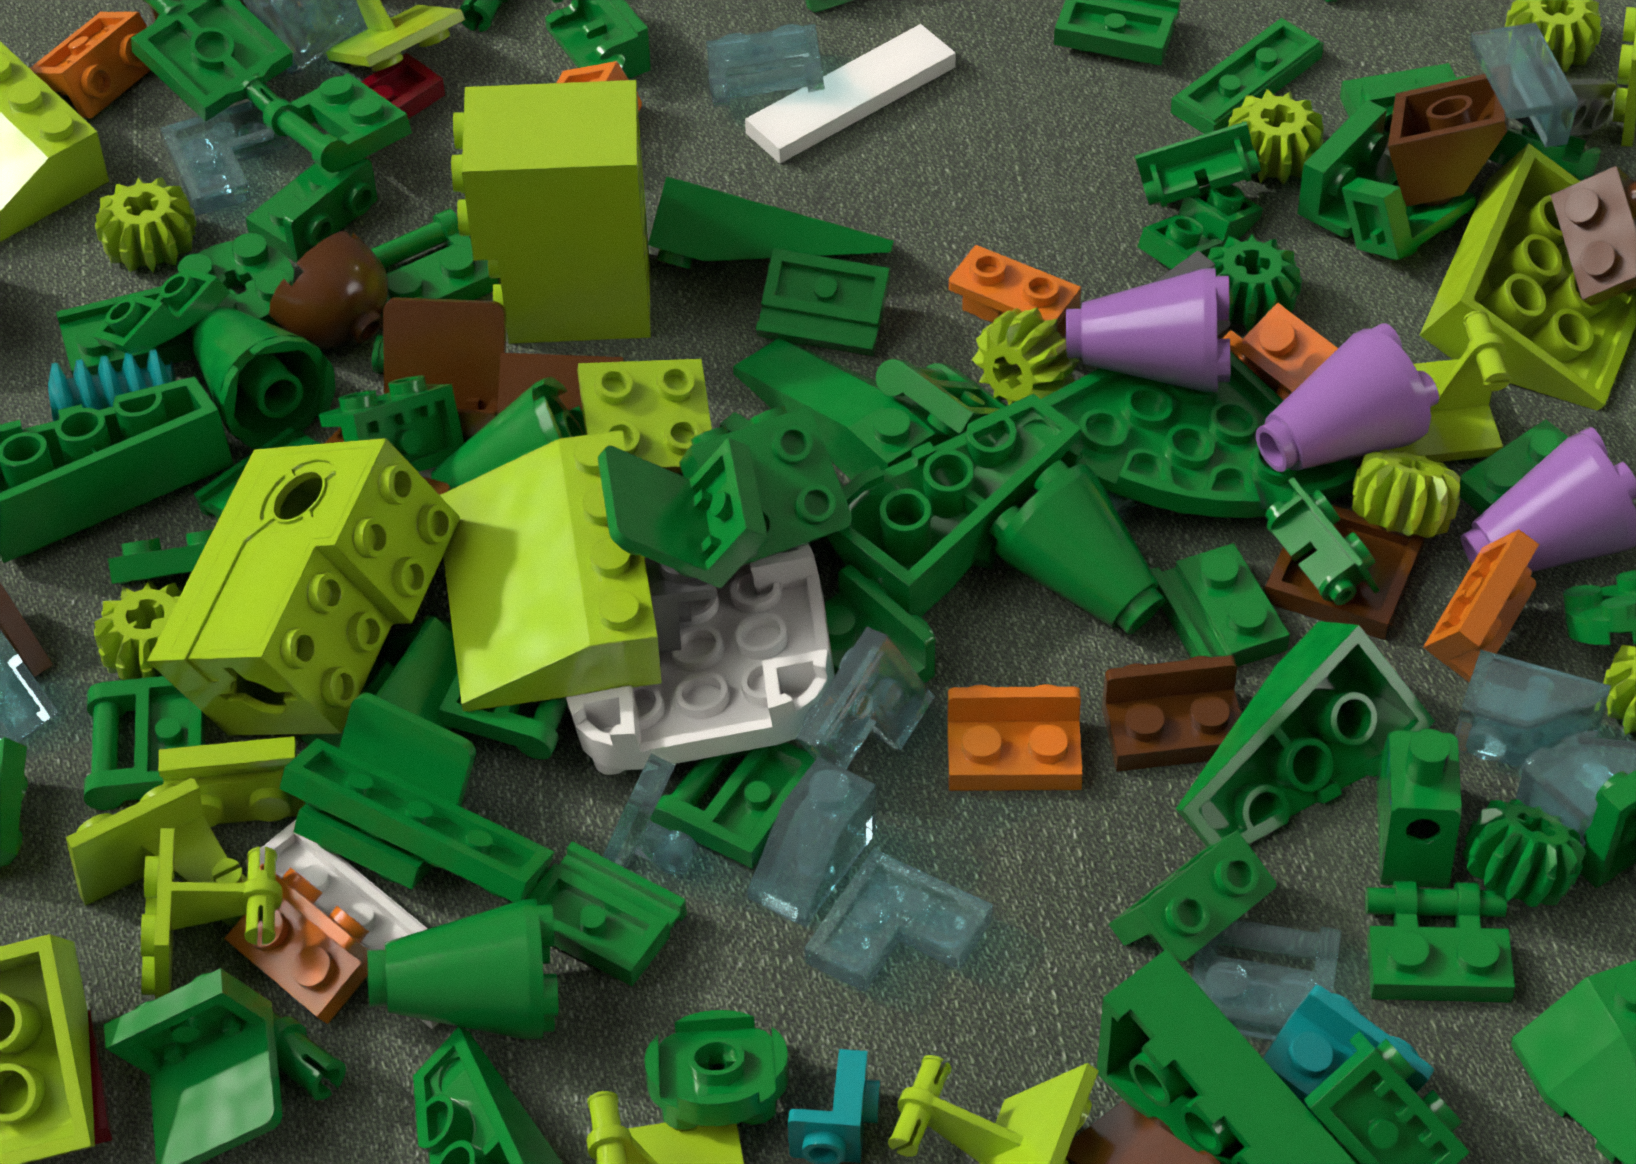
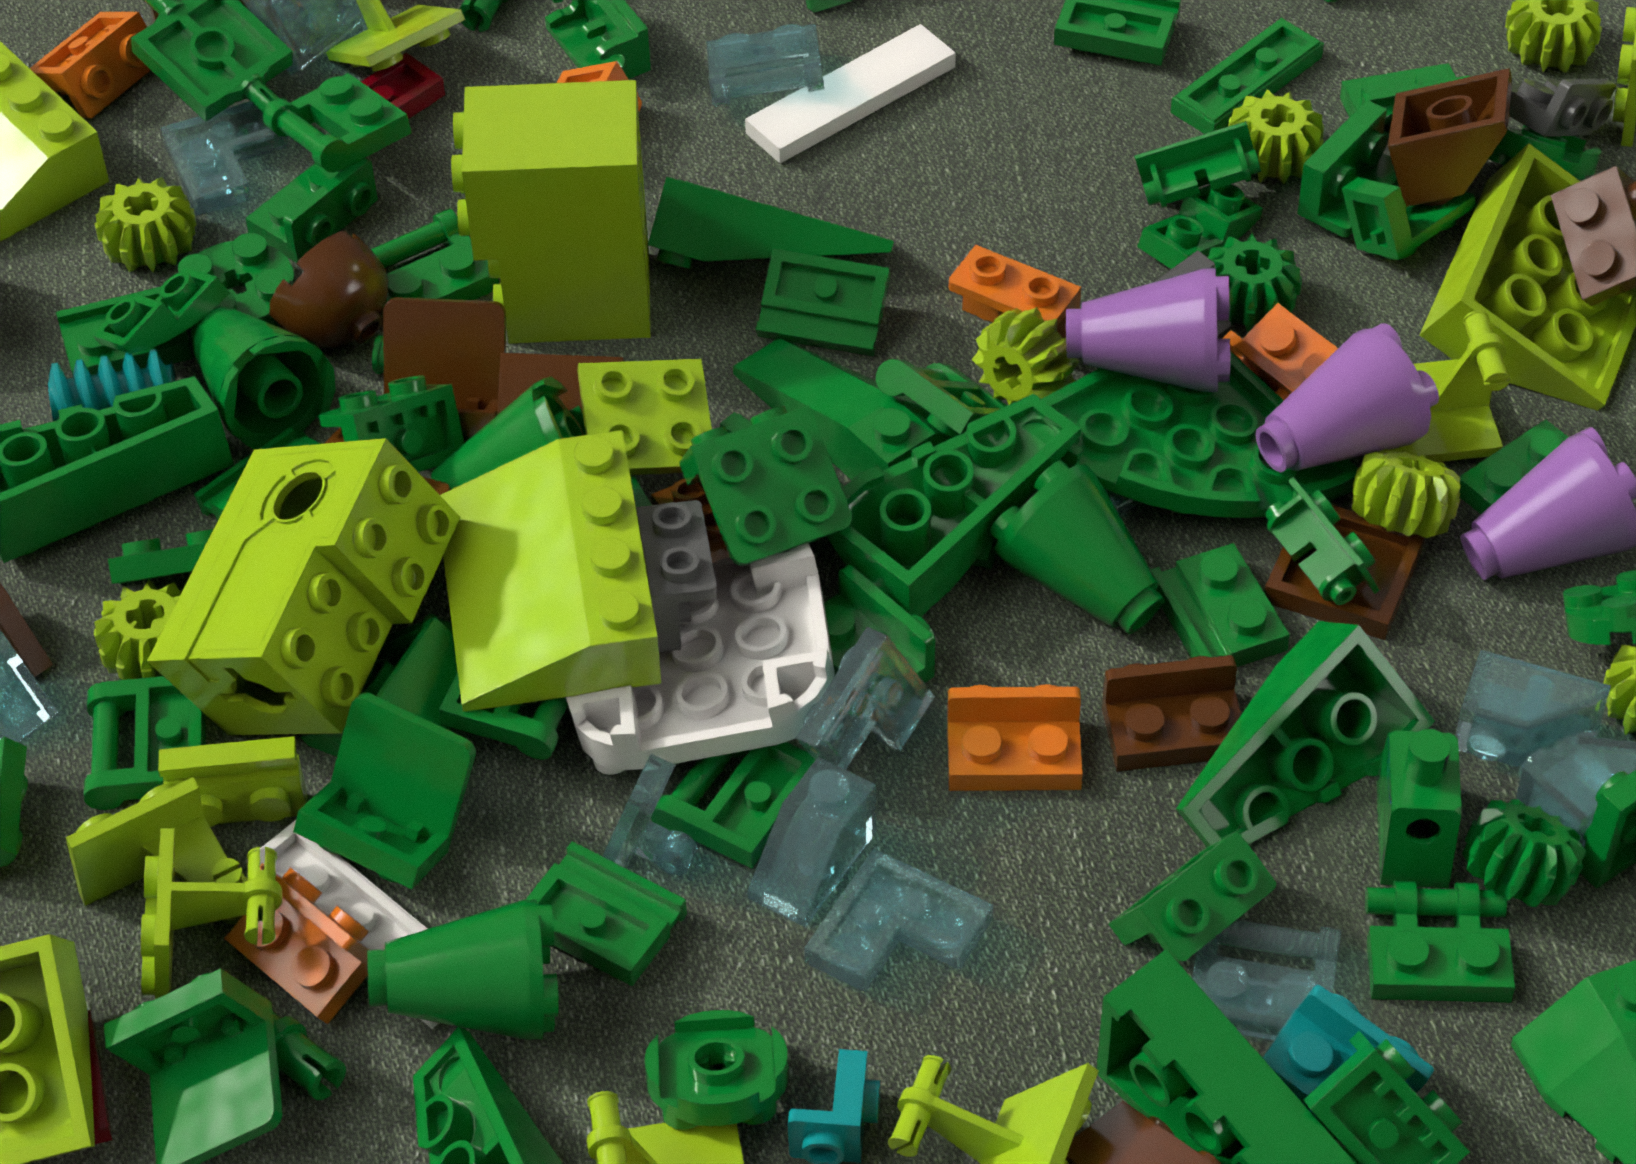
(416, 820): green plate -> none
(692, 525): green bracket -> none
(1485, 604): orange bracket -> none
(1527, 79): clear light blue panel -> none

